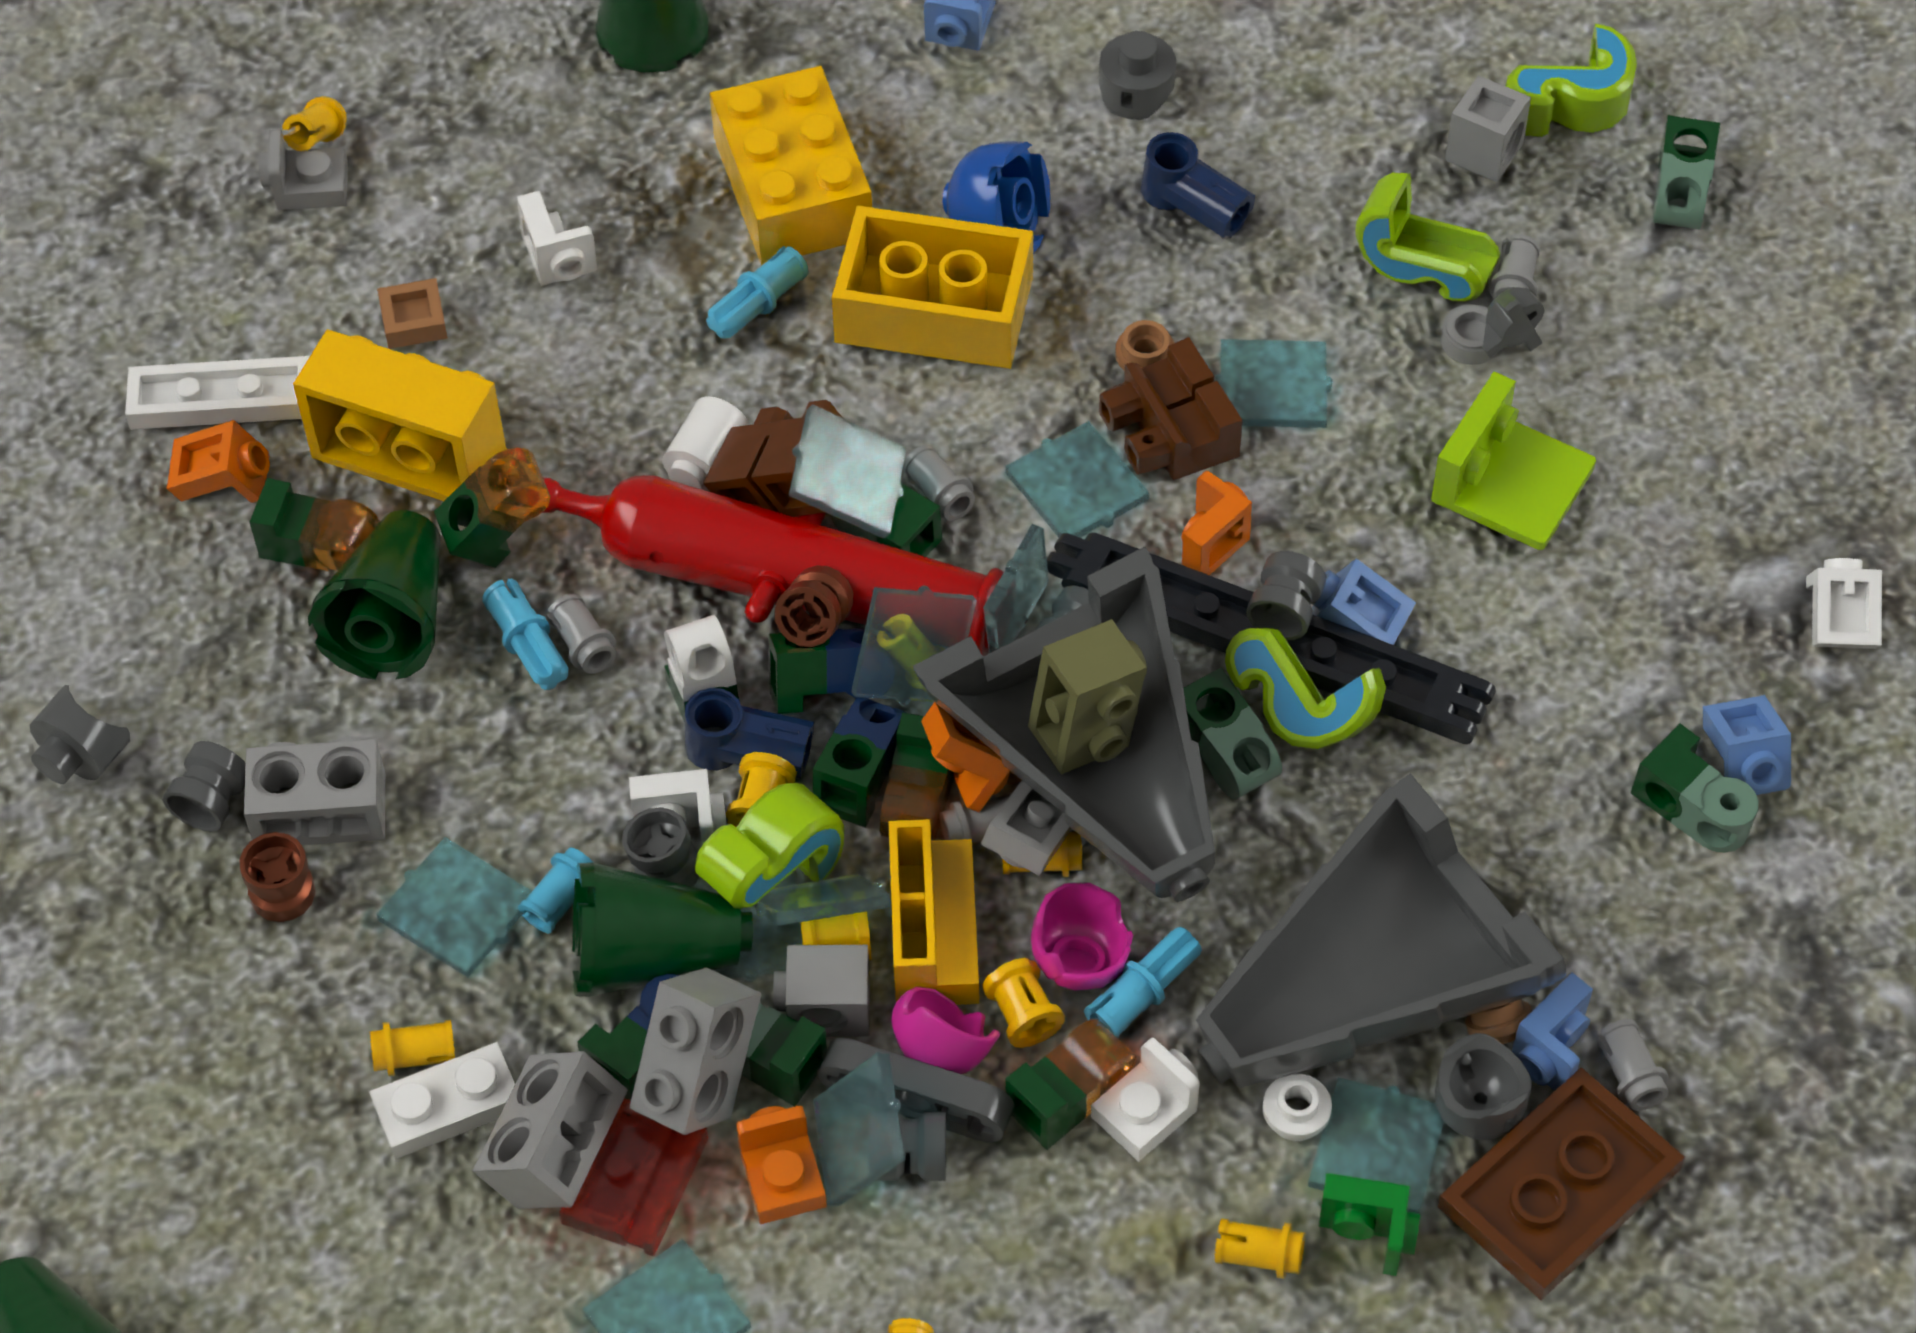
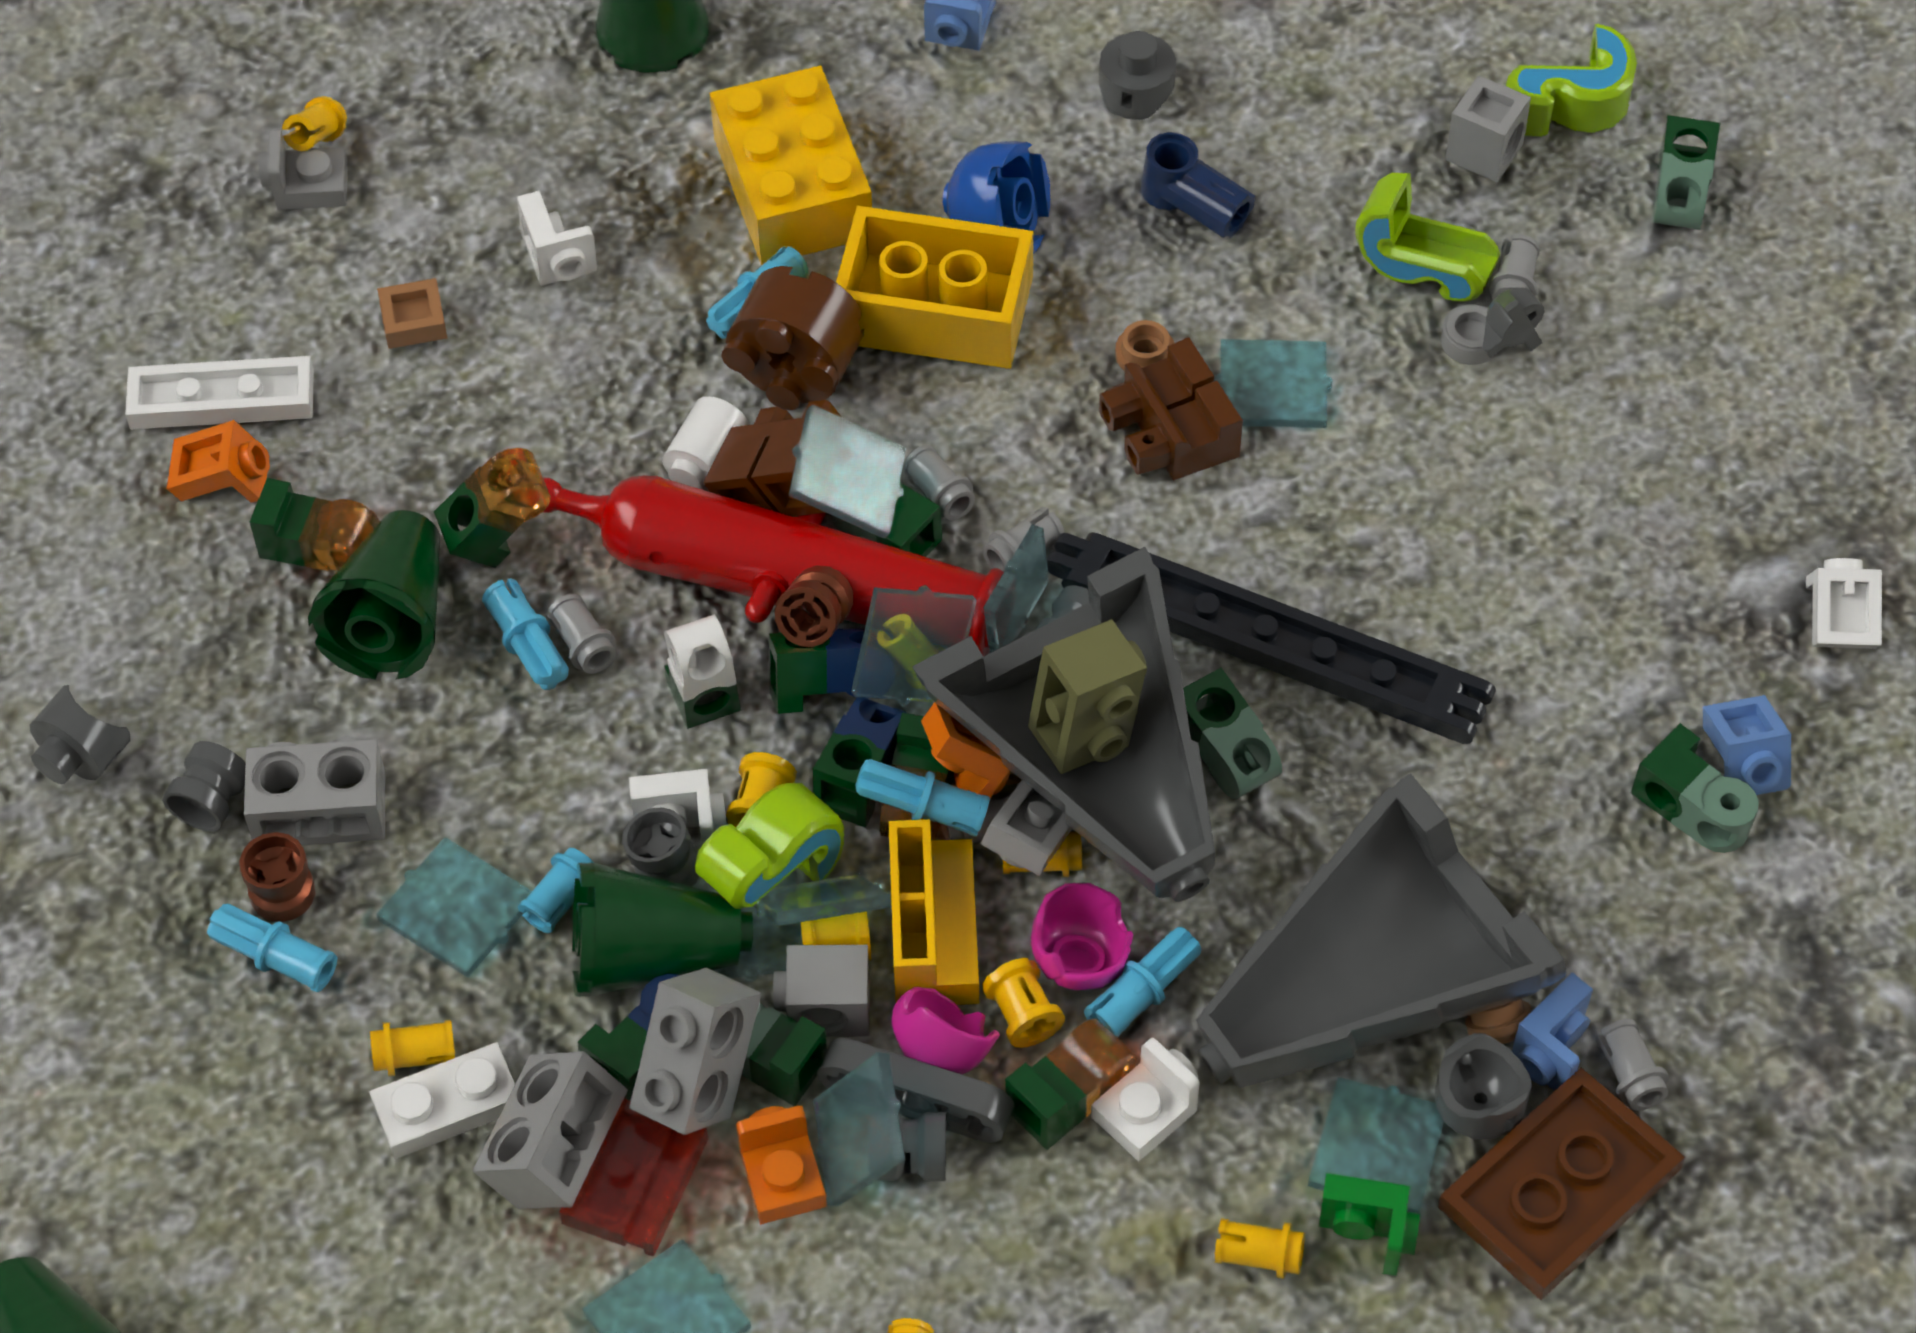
(272, 946): none -> medium azure axle
(396, 415): yellow brick -> none
(744, 732): dark blue piece -> none
(794, 336): none -> reddish brown brick
(923, 796): none -> medium azure axle
(1004, 544): none -> light grey pin
(1077, 482): clear light blue piece -> none
(1218, 526): orange bracket -> none
(1289, 588): dark grey wheel -> none
(1290, 696): lime animal -> none
(1297, 1124): white plate -> none
(1364, 602): medium blue bracket -> none
(1508, 471): lime bracket -> none

